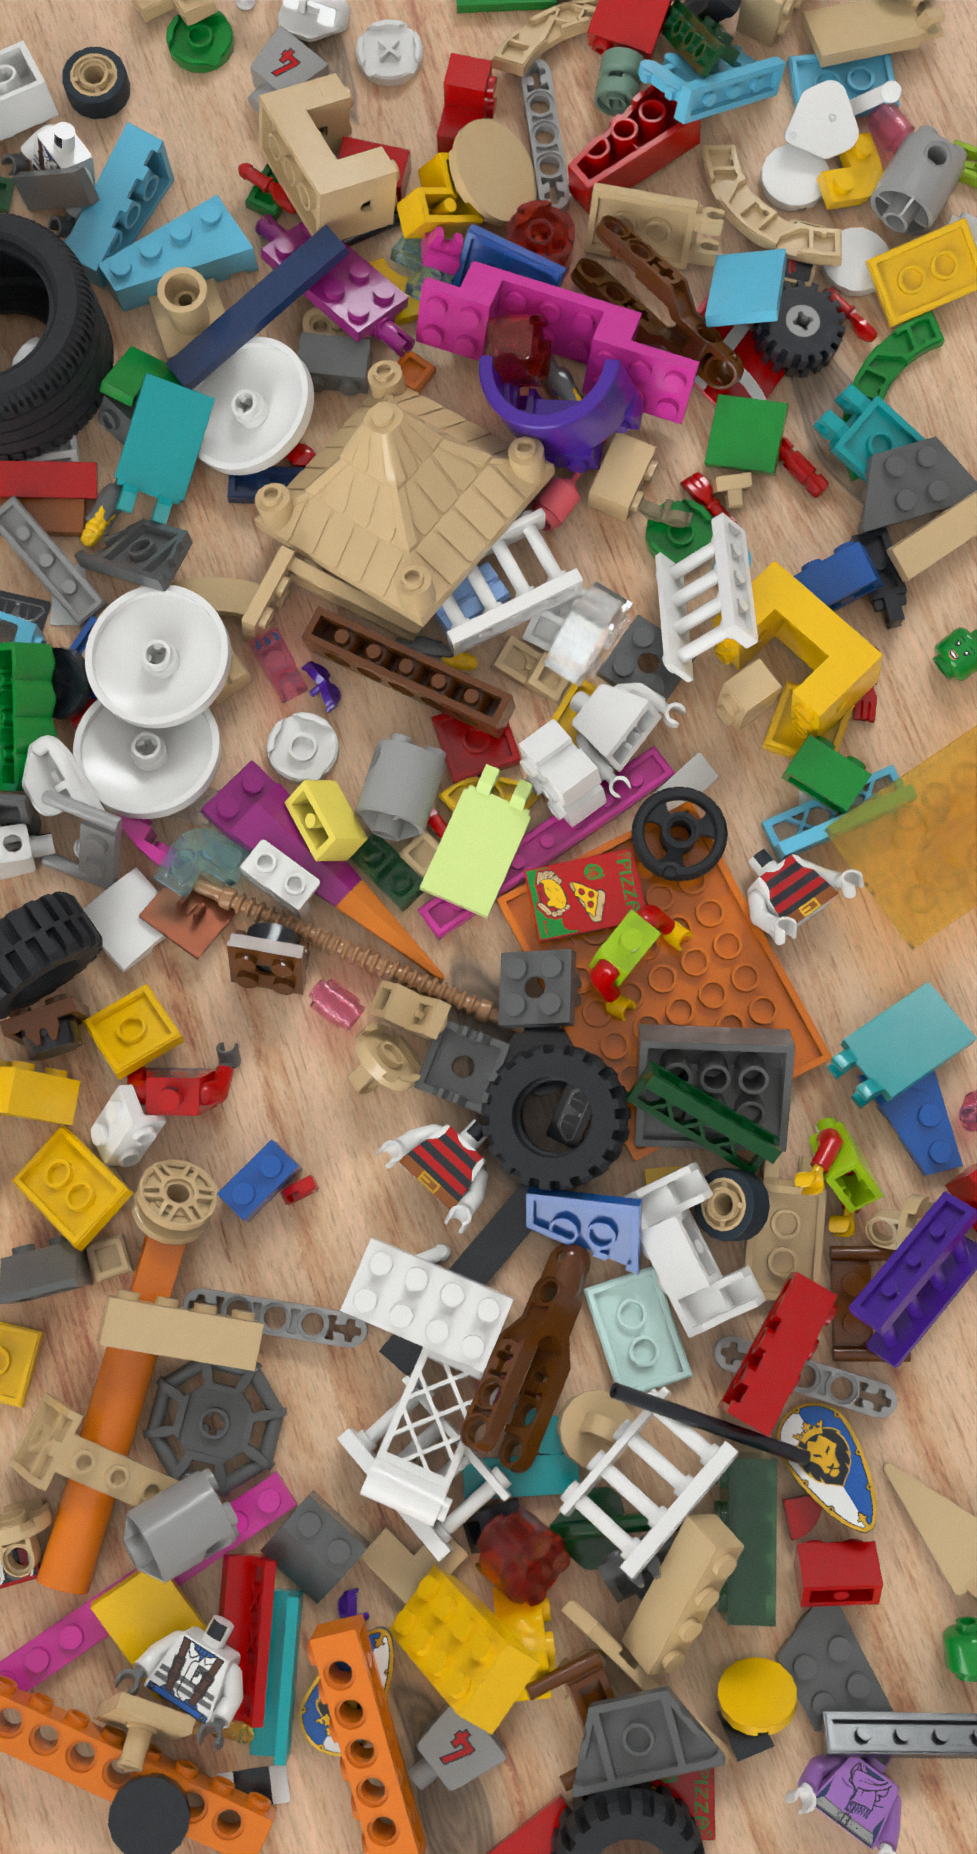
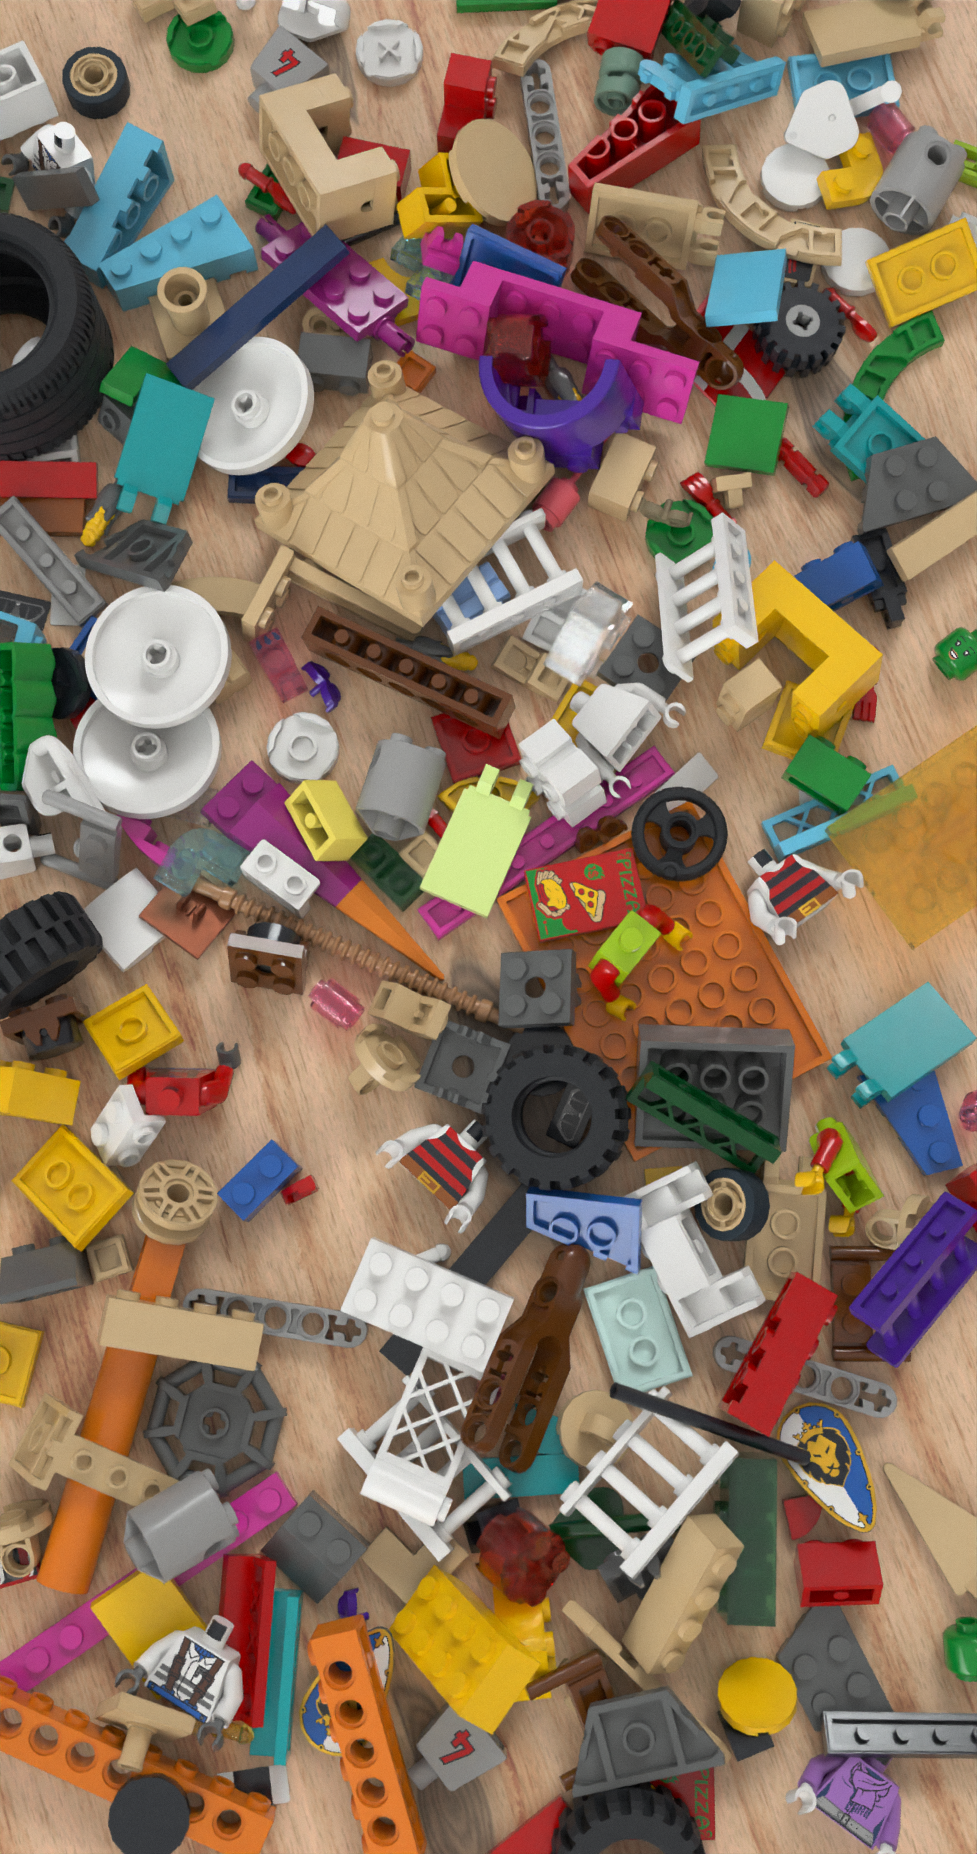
(607, 827): none -> reddish brown piece

